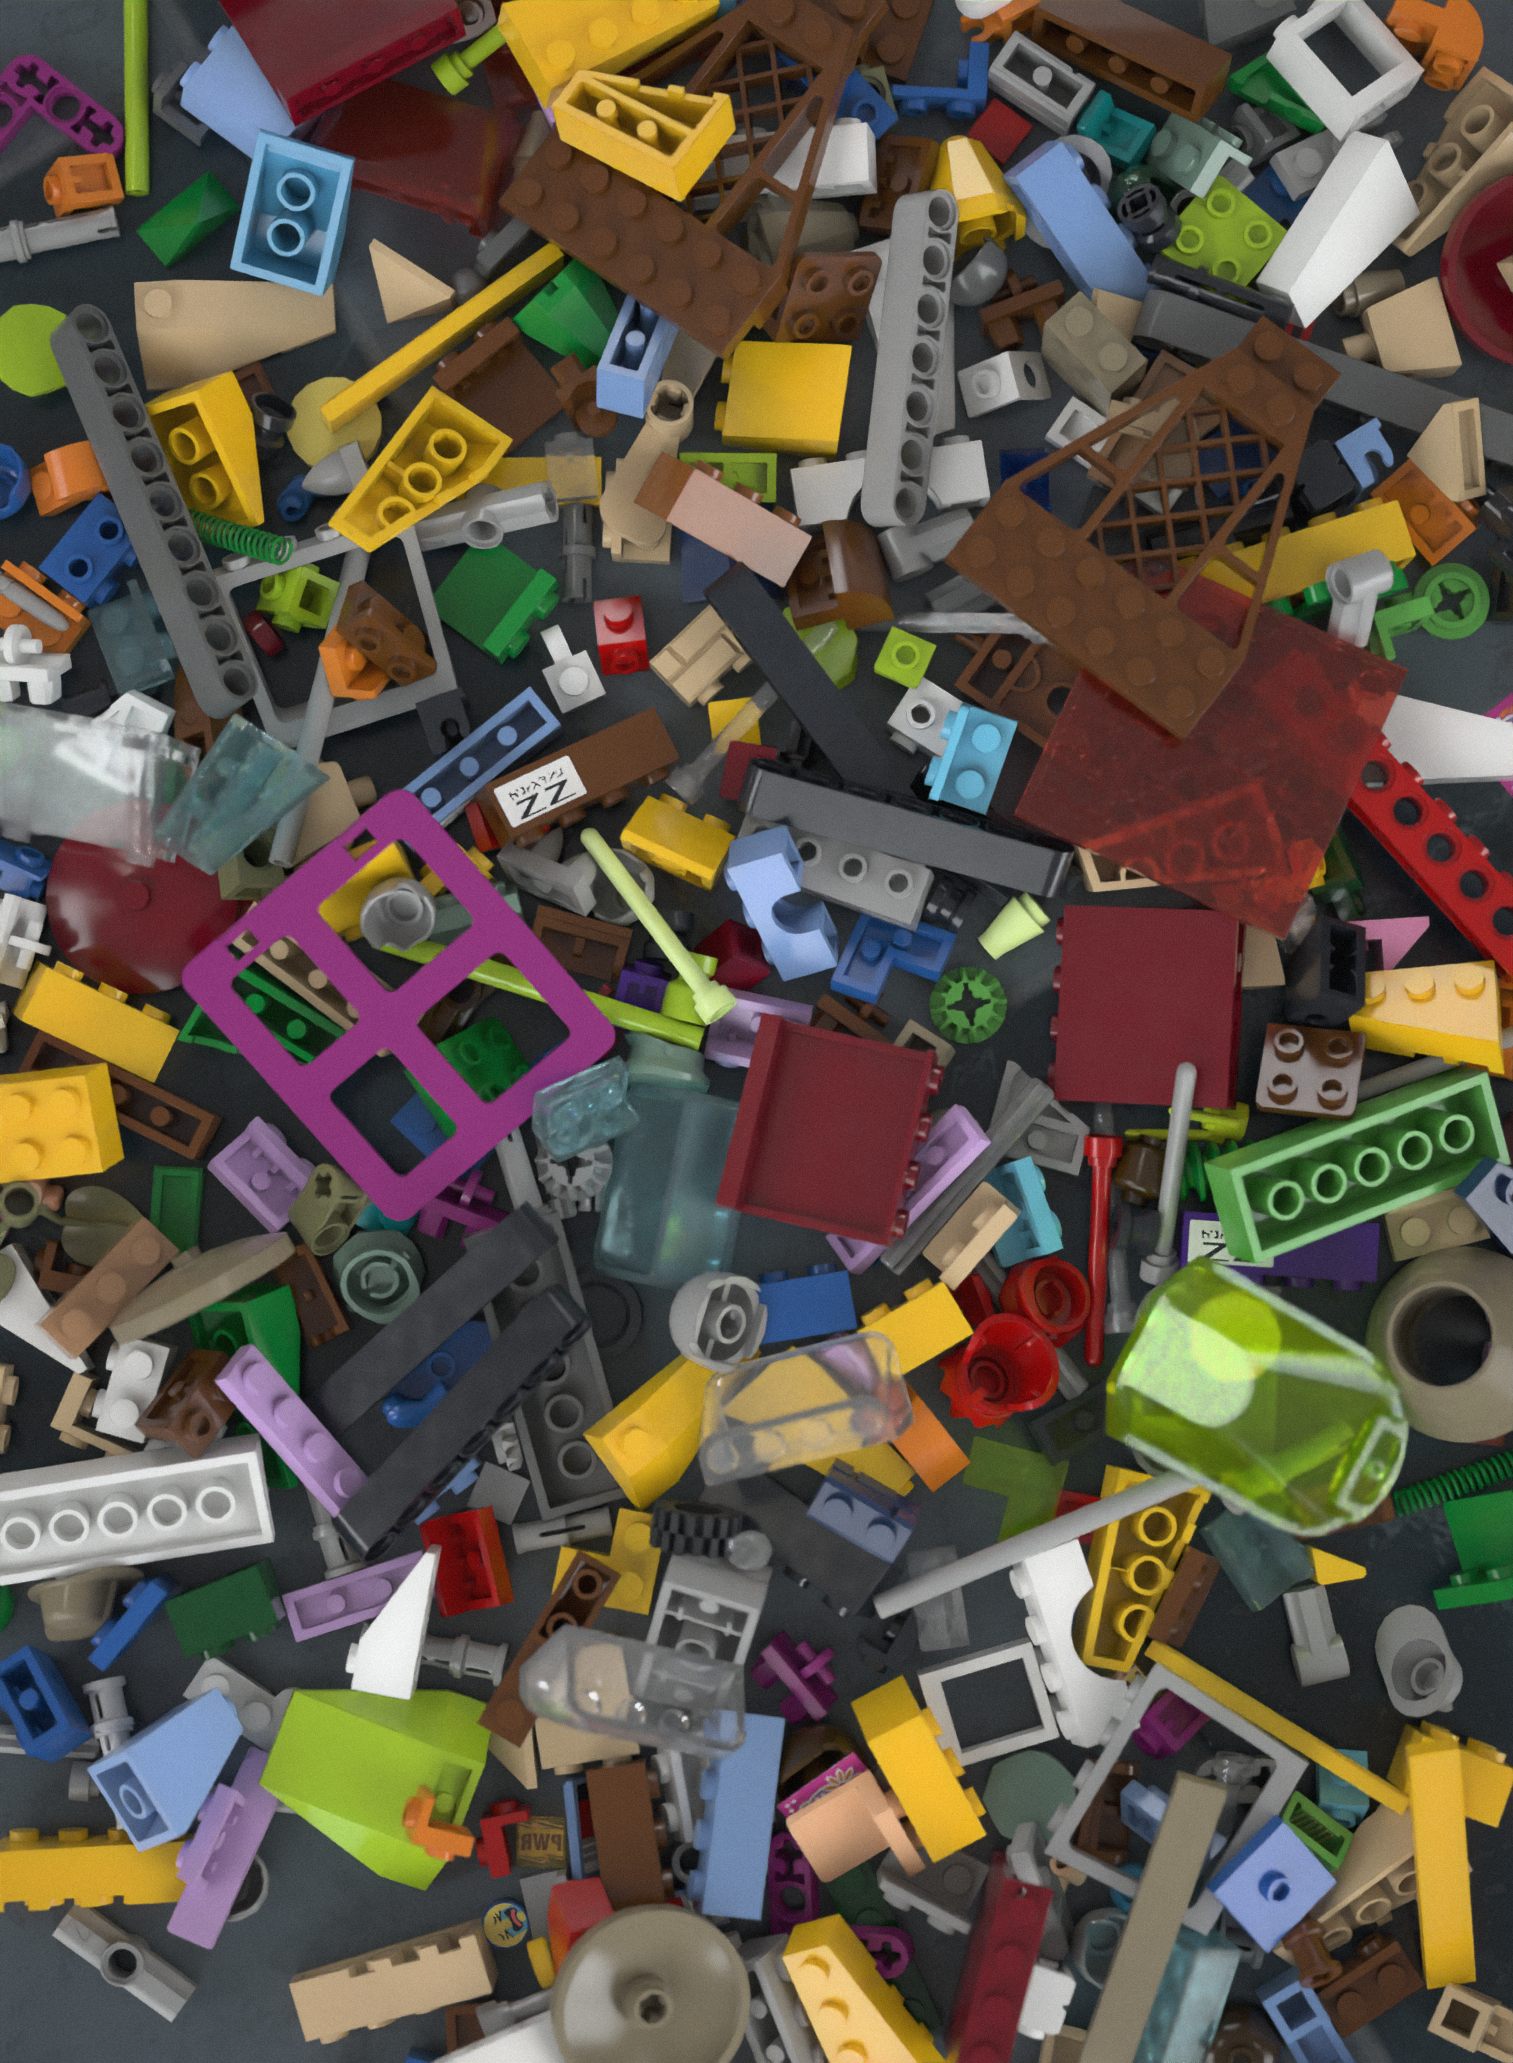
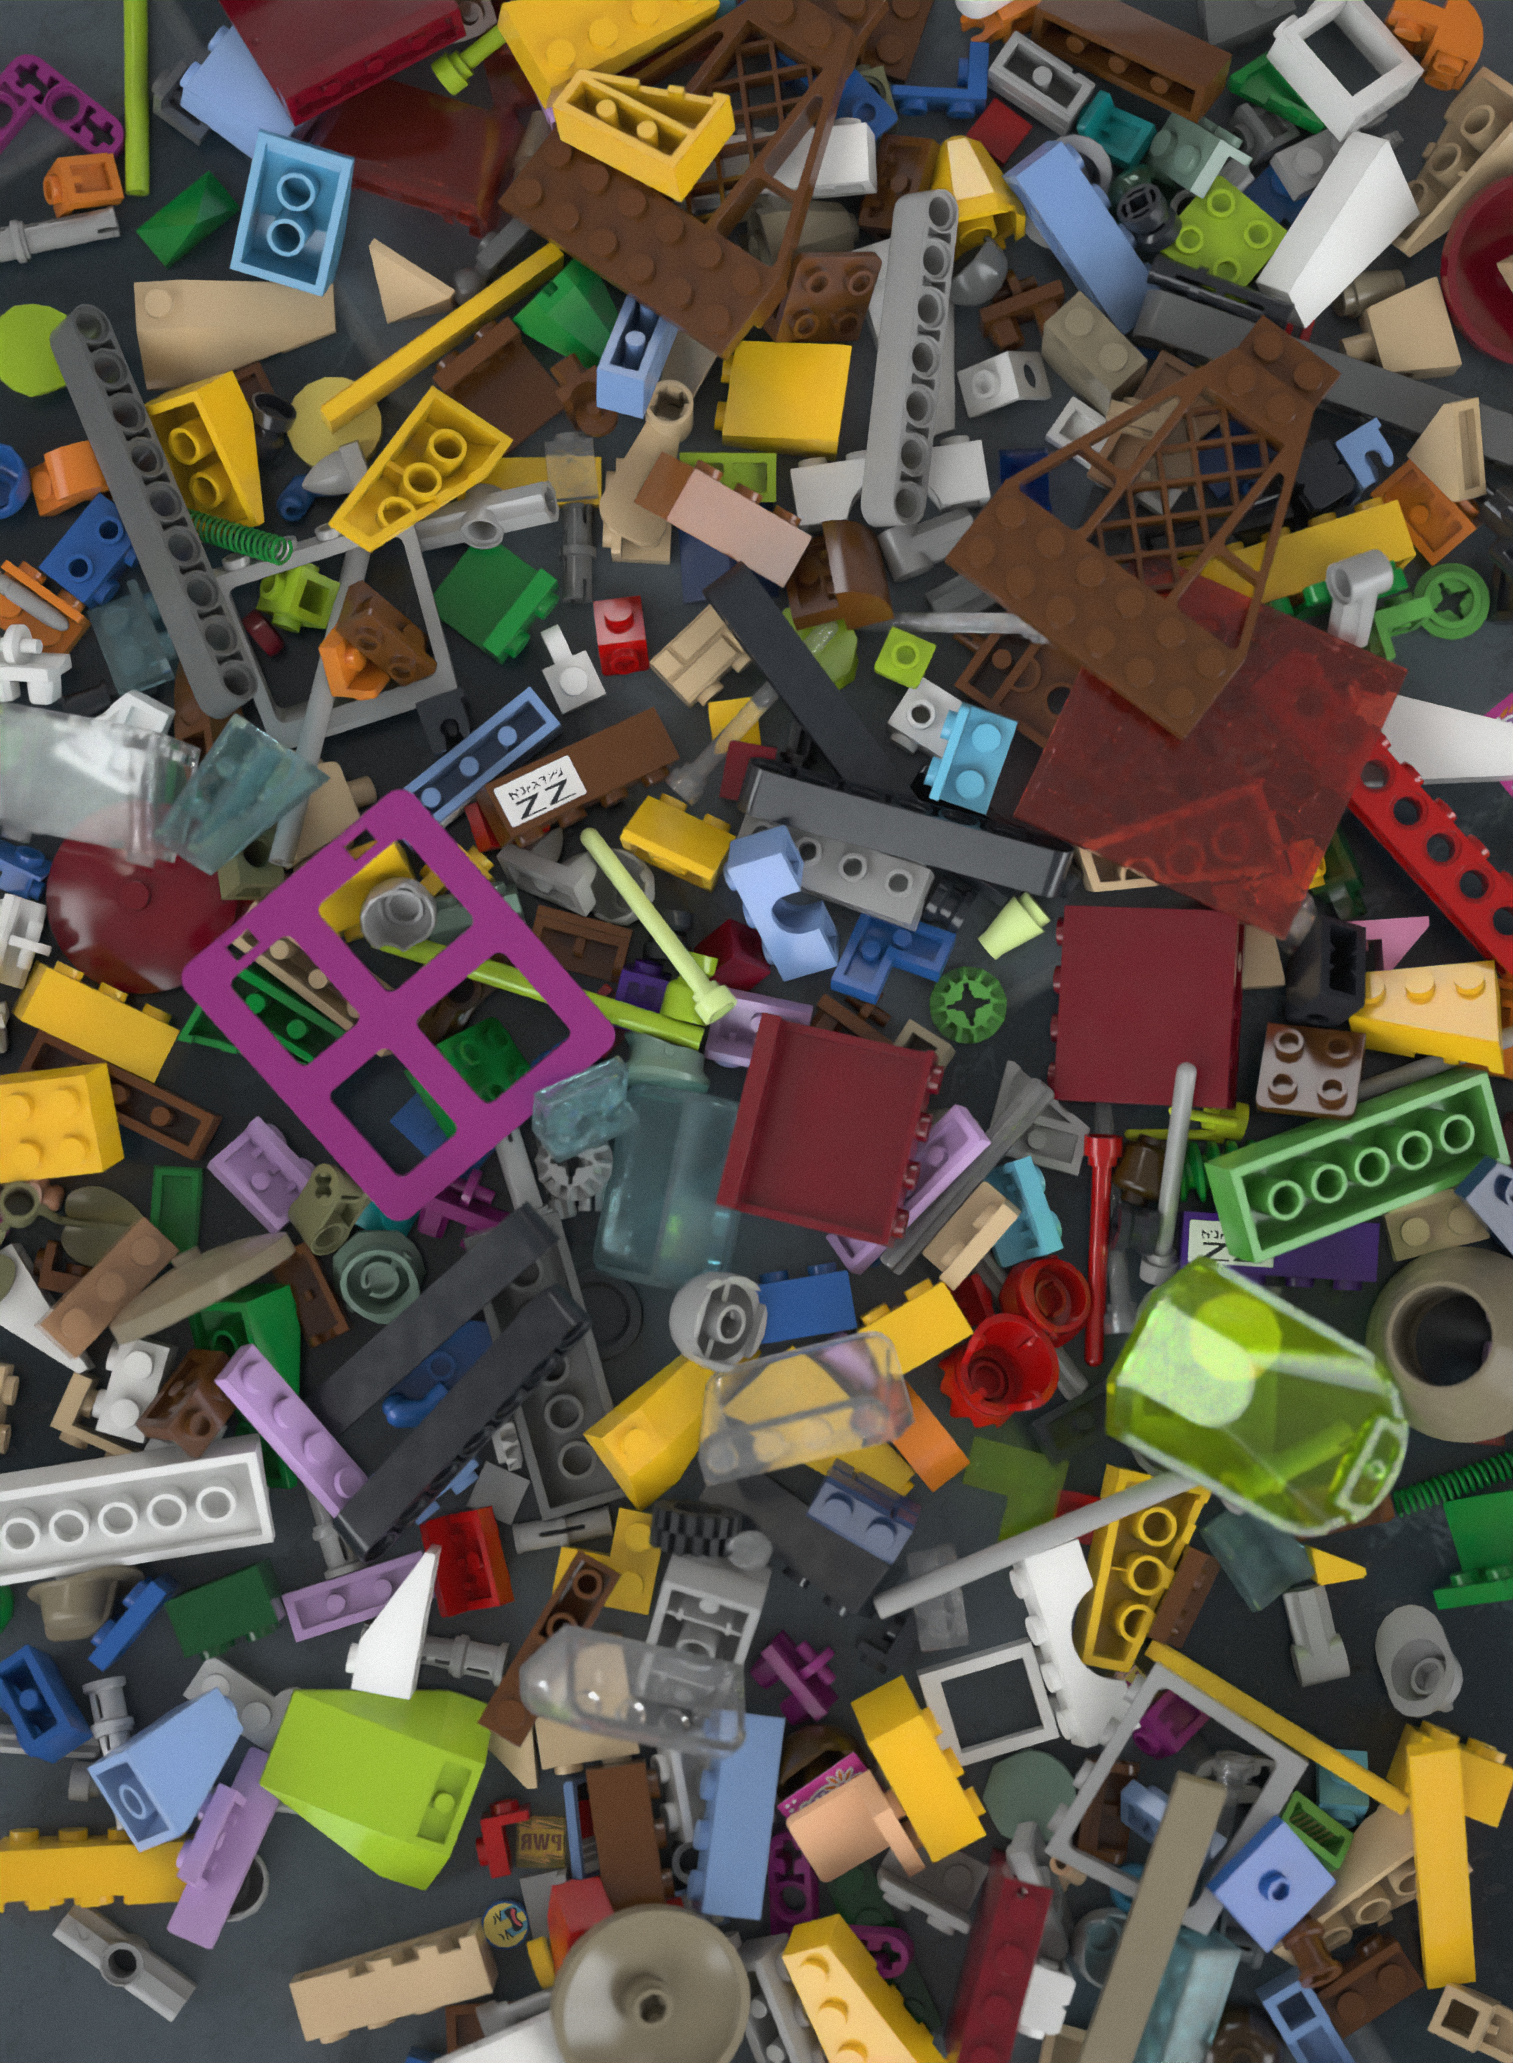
(439, 1837): orange bracket -> none
(1118, 310): tan tile -> none

